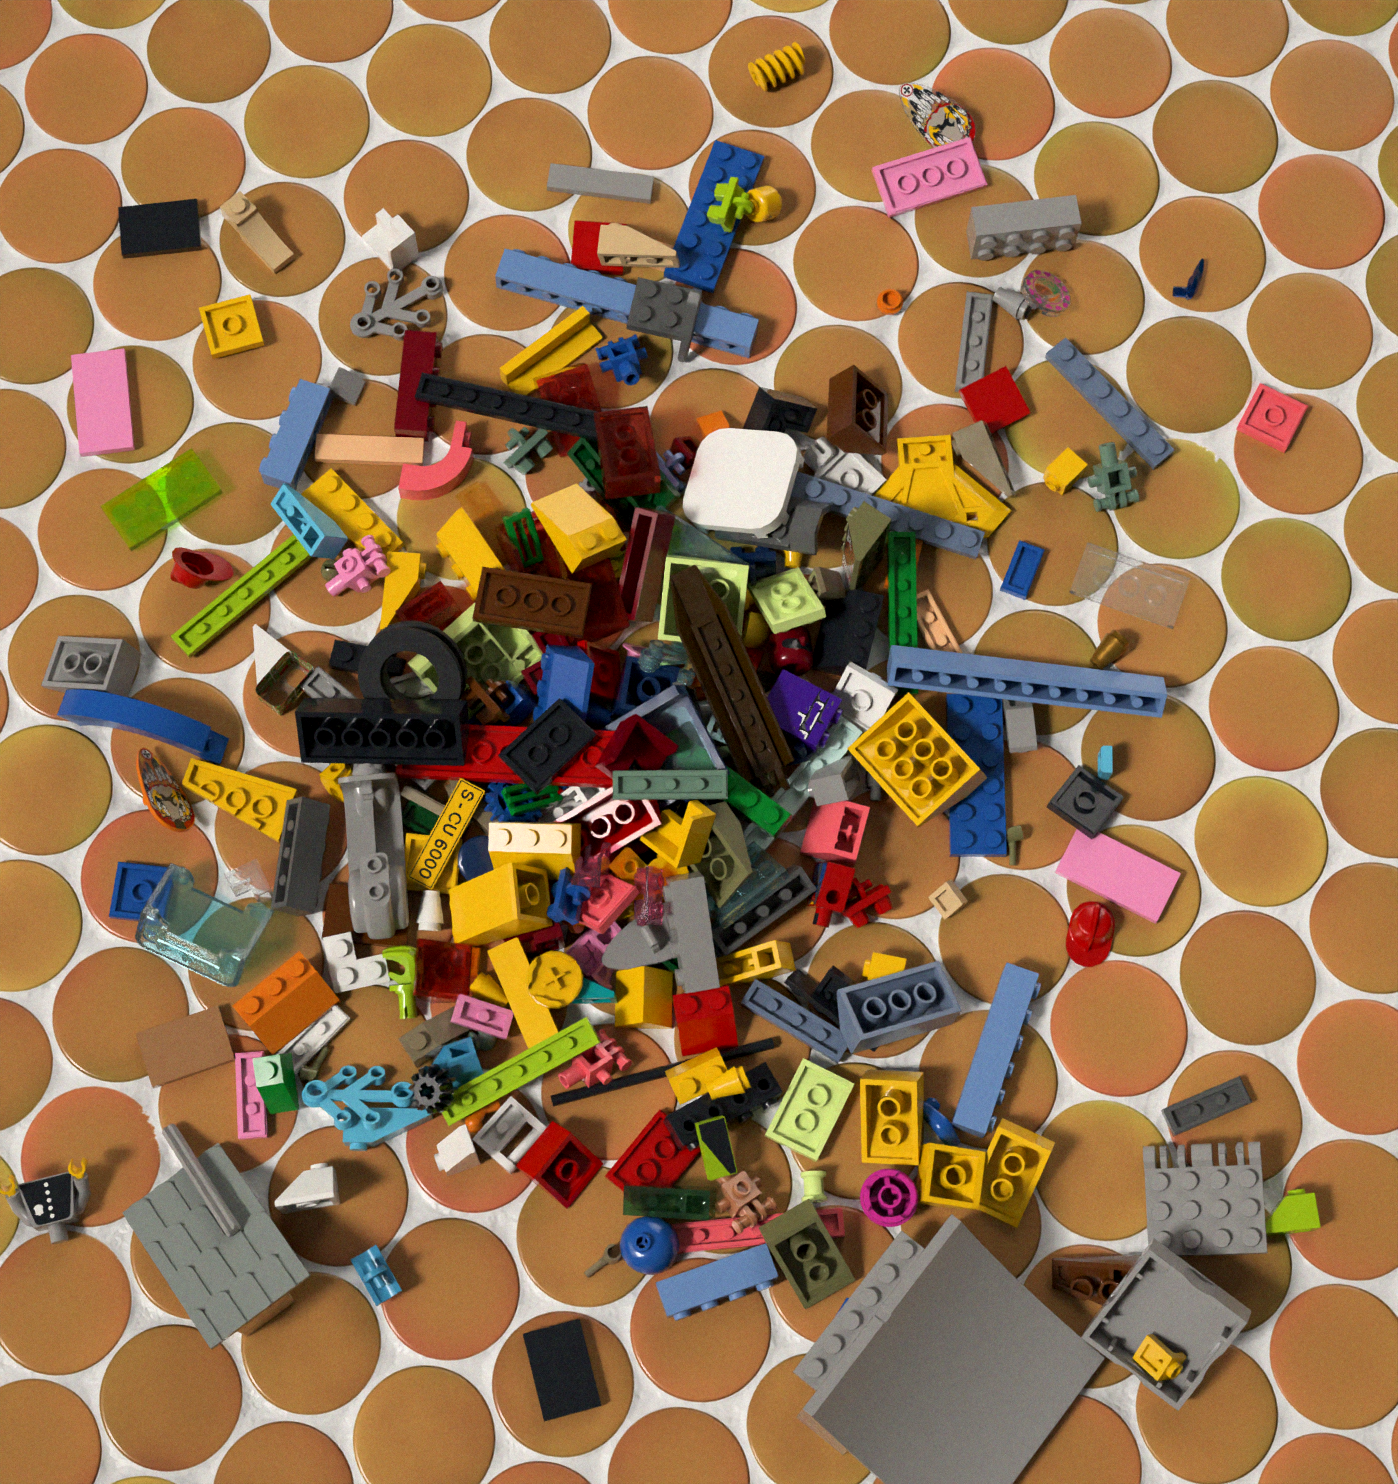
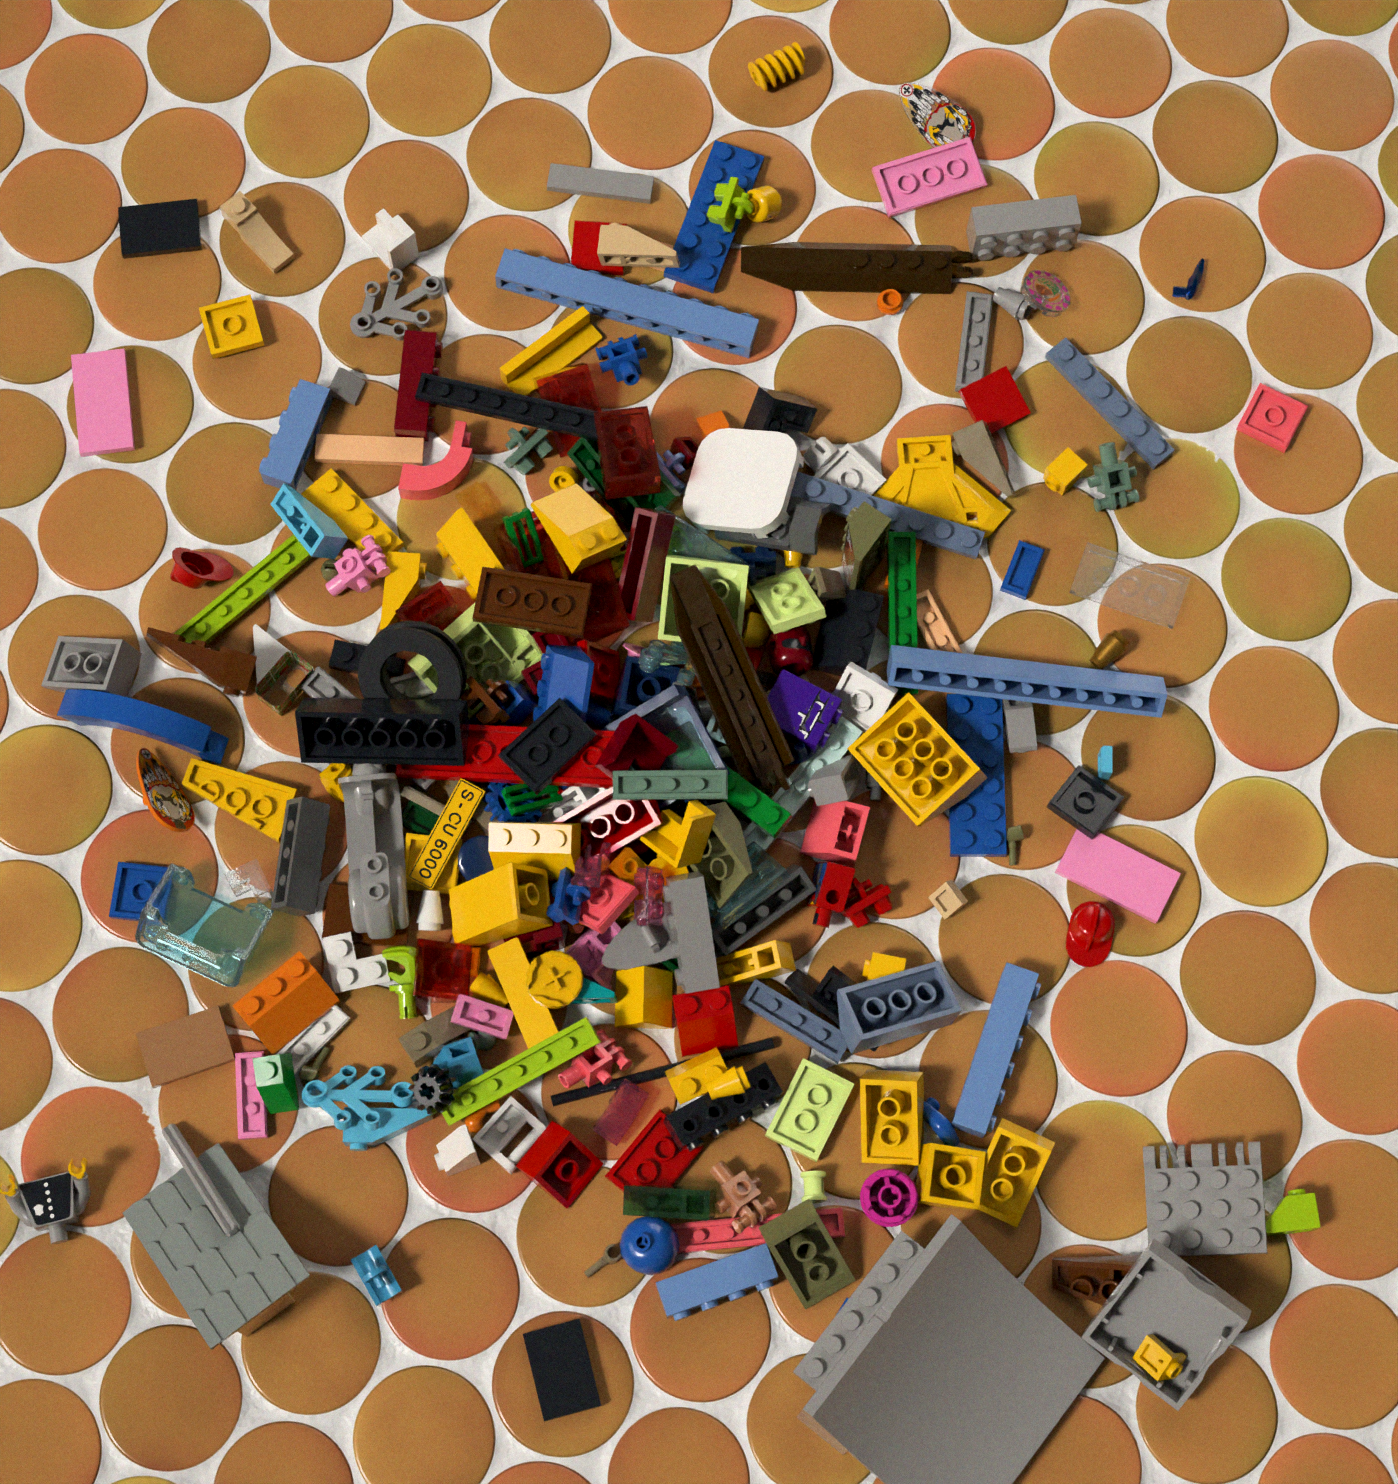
(161, 499): clear neon green plate -> none
(224, 667): none -> reddish brown wedge
(310, 1190): white slope -> none
(562, 478): none -> yellow tile
(620, 1112): none -> clear pink slope
(665, 312): dark grey piece -> none
(716, 1147): tile -> none
(856, 266): none -> dark brown hinge
(857, 413): reddish brown slope -> none
(1206, 1106): dark grey tile -> none

